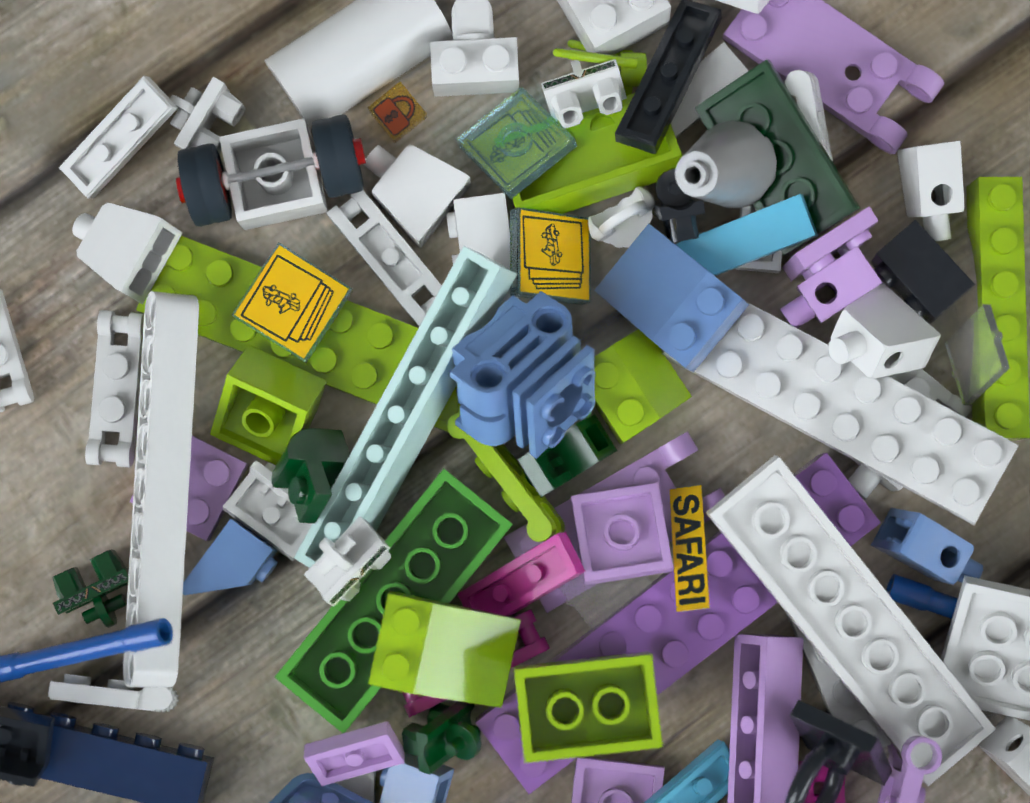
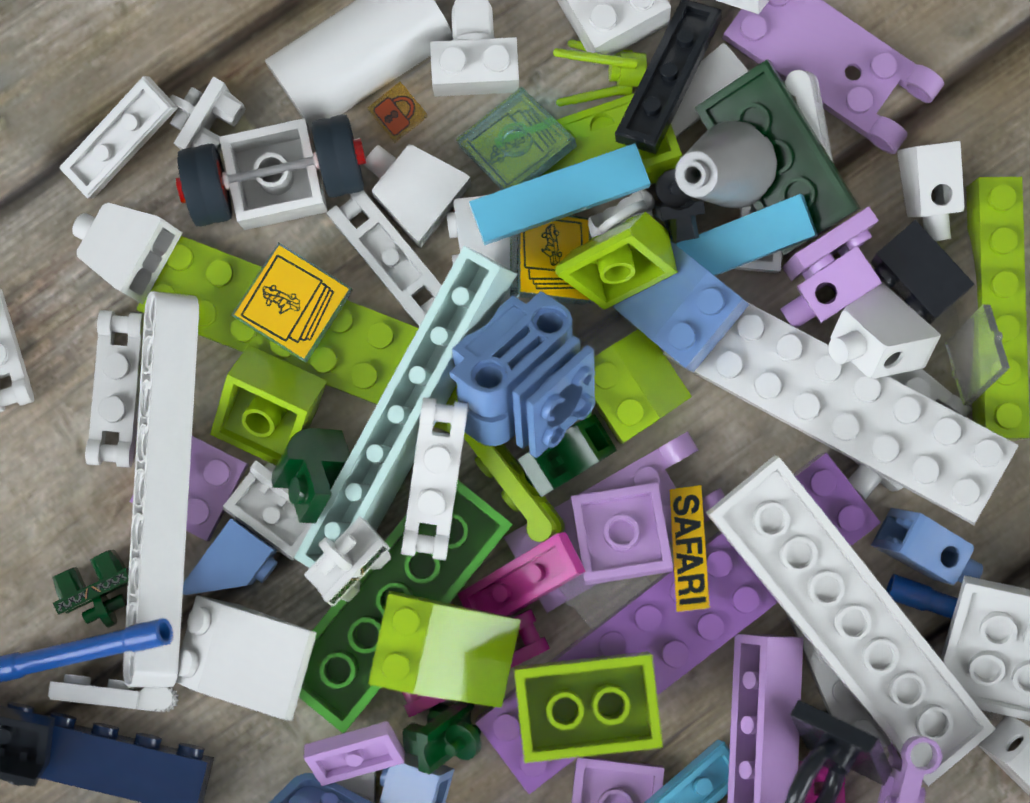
(244, 657): none -> white slope
(434, 478): none -> white plate
(559, 194): none -> medium azure tile
(584, 91): white hips -> none
(620, 261): none -> lime slope

